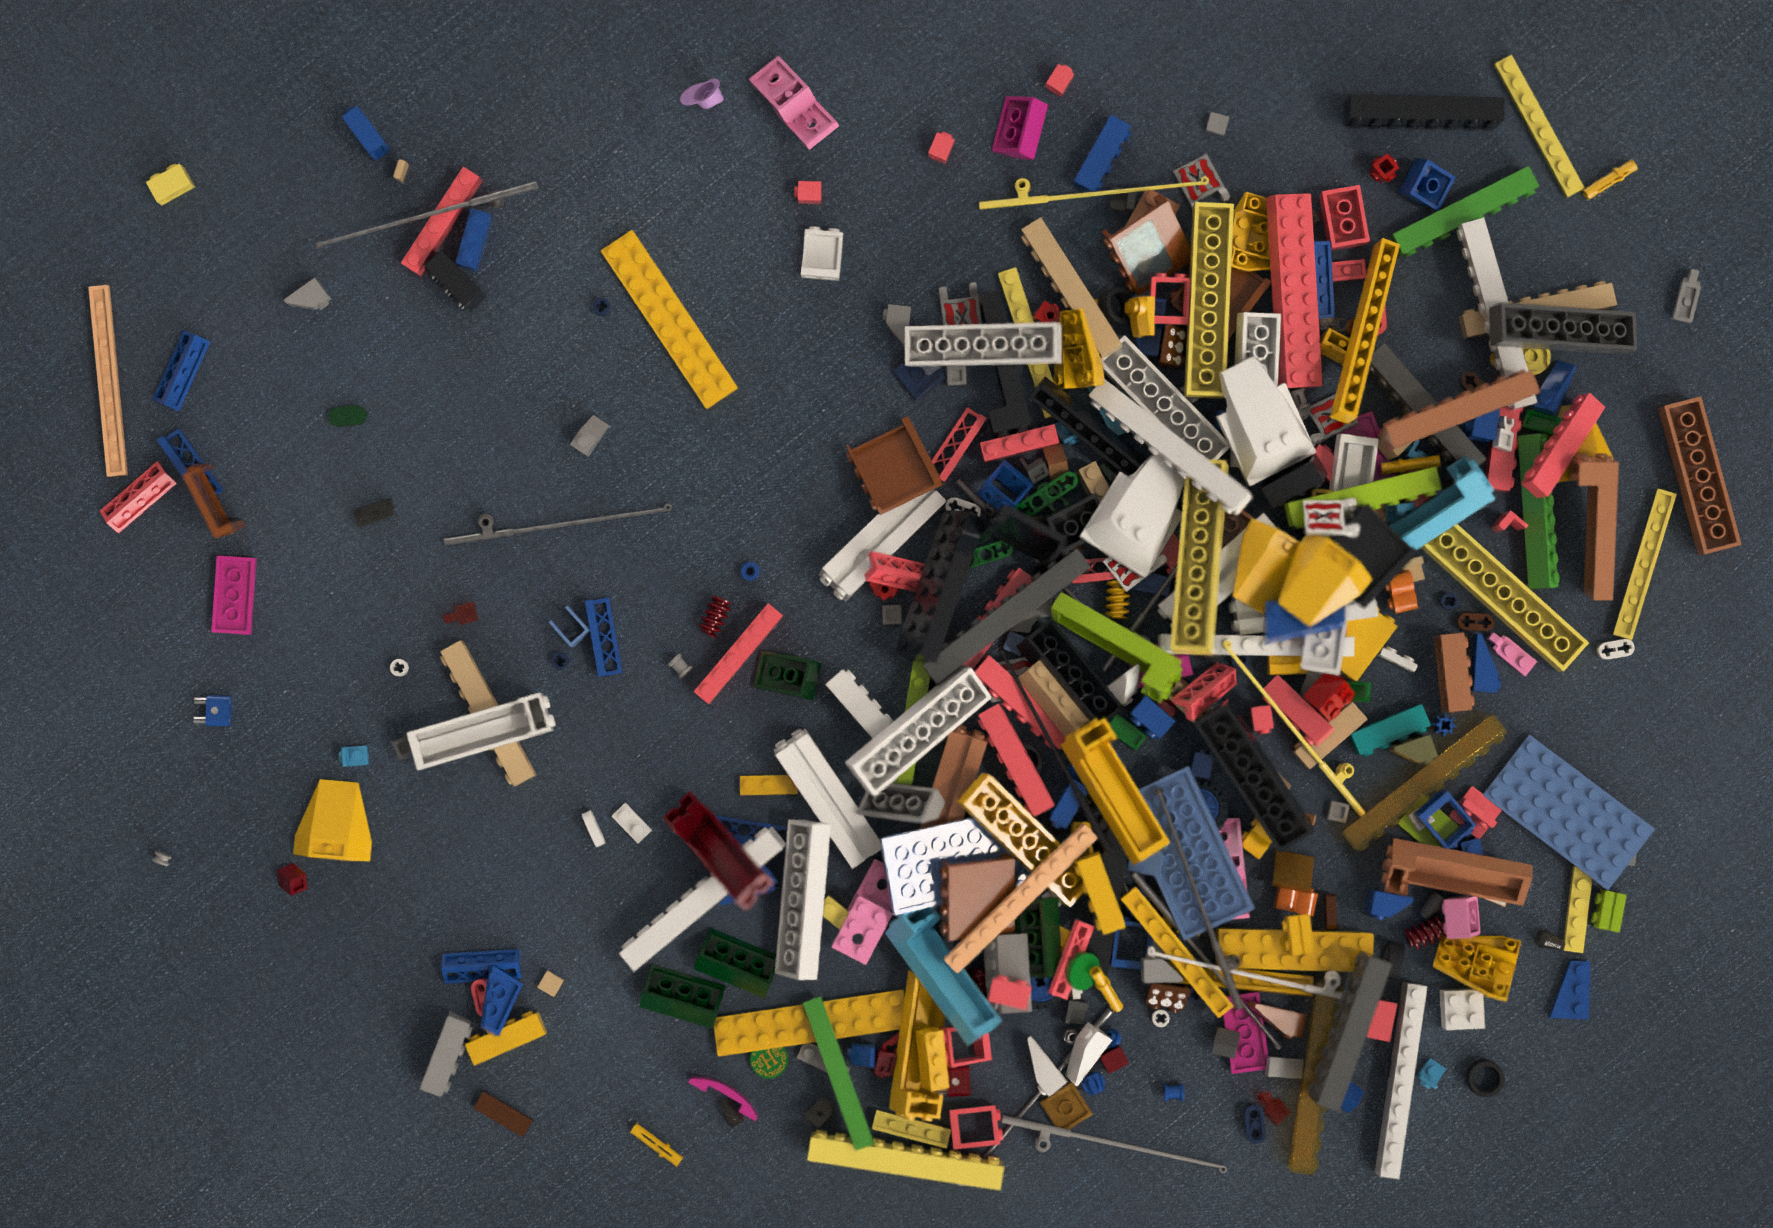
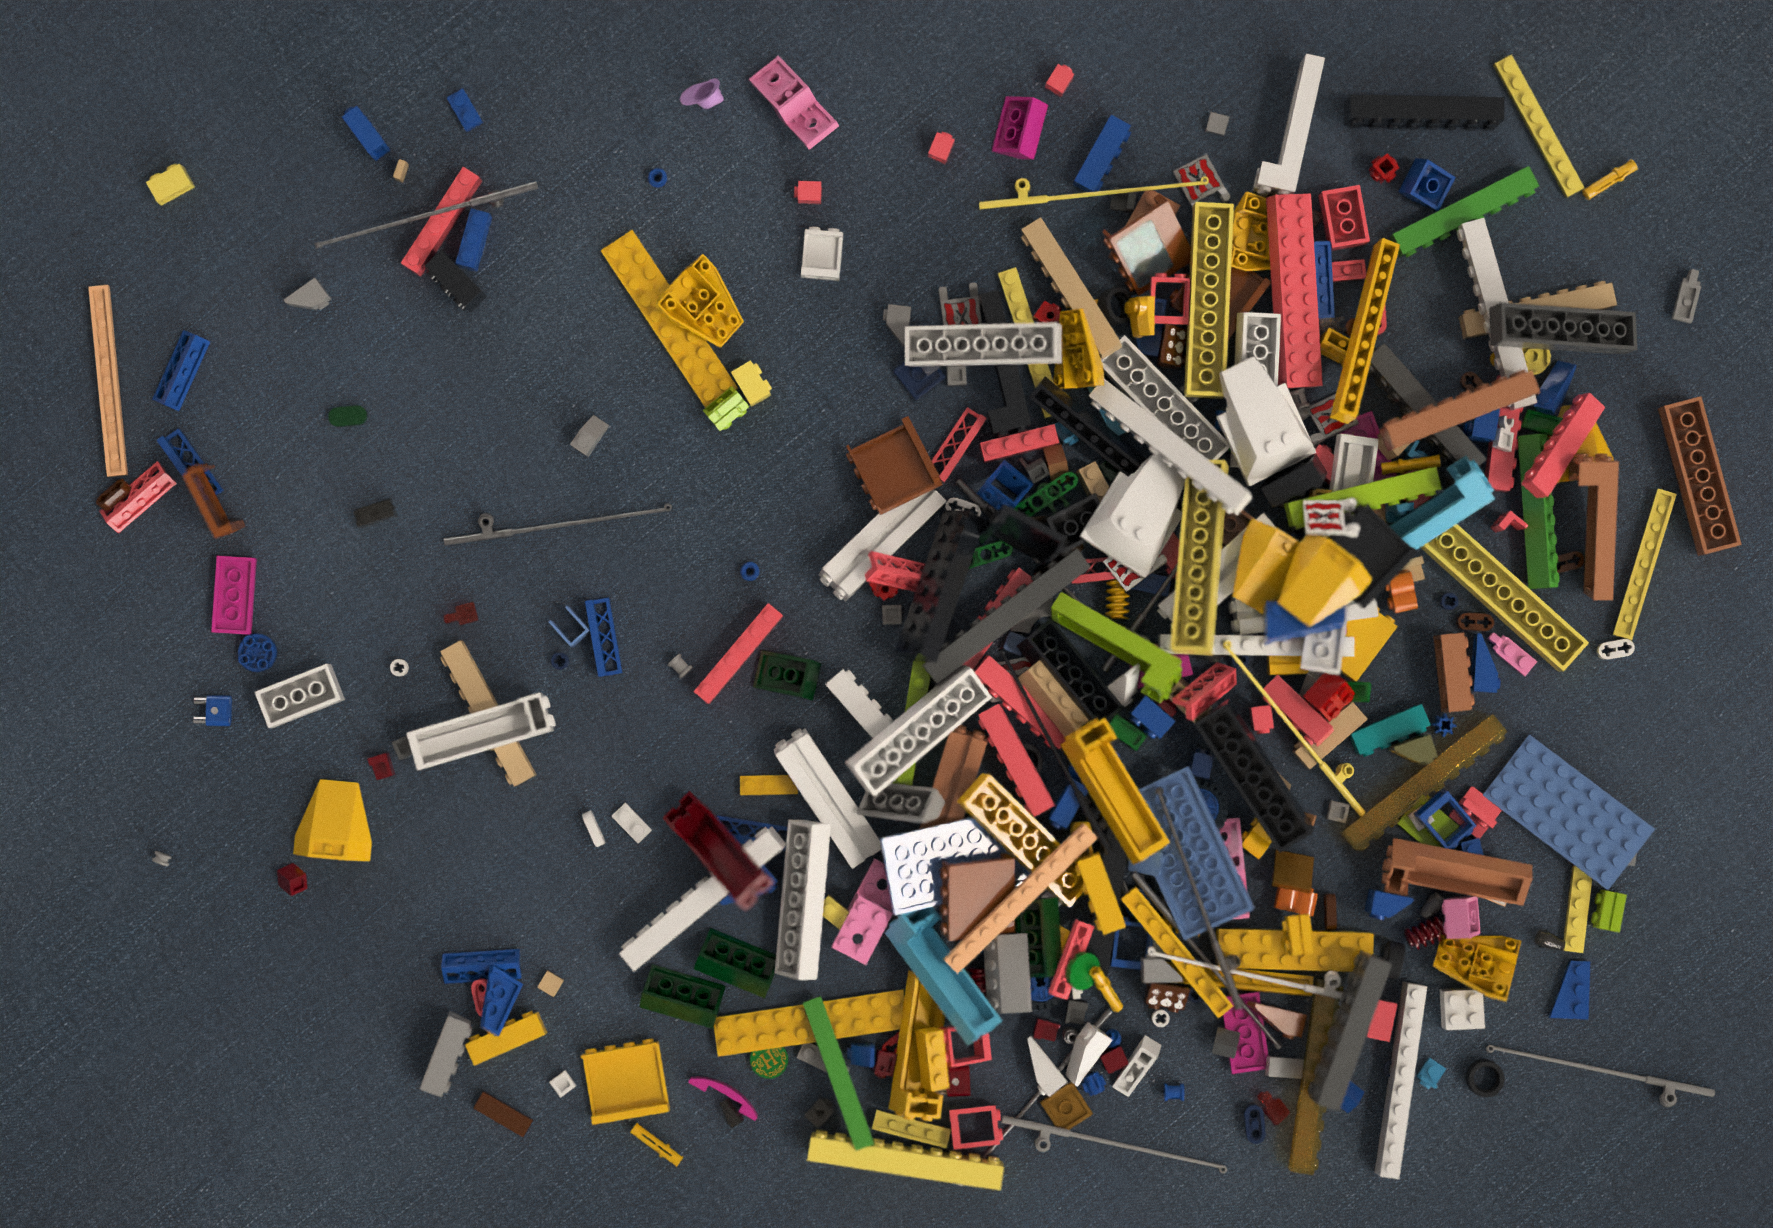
(113, 494): none -> reddish brown beam
(257, 652): none -> blue tile
(299, 695): none -> white brick
(354, 756): dark azure bracket -> none
(382, 766): none -> dark red panel
(464, 110): none -> blue plate
(562, 1083): none -> white tile
(598, 302): dark blue bush -> none
(625, 1081): none -> yellow panel
(657, 171): none -> blue plate
(701, 303): none -> yellow wedge
(714, 616): dark red piece -> none
(726, 409): none -> lime brick
(751, 383): none -> light yellow brick
(1009, 993): coral brick -> none
(1045, 1029): none -> dark red panel
(1139, 1064): none -> white slope
(1283, 177): none -> white brick
(1405, 662): white plate -> none
(1564, 557): none -> reddish brown beam
(1668, 1086): none -> light grey piece

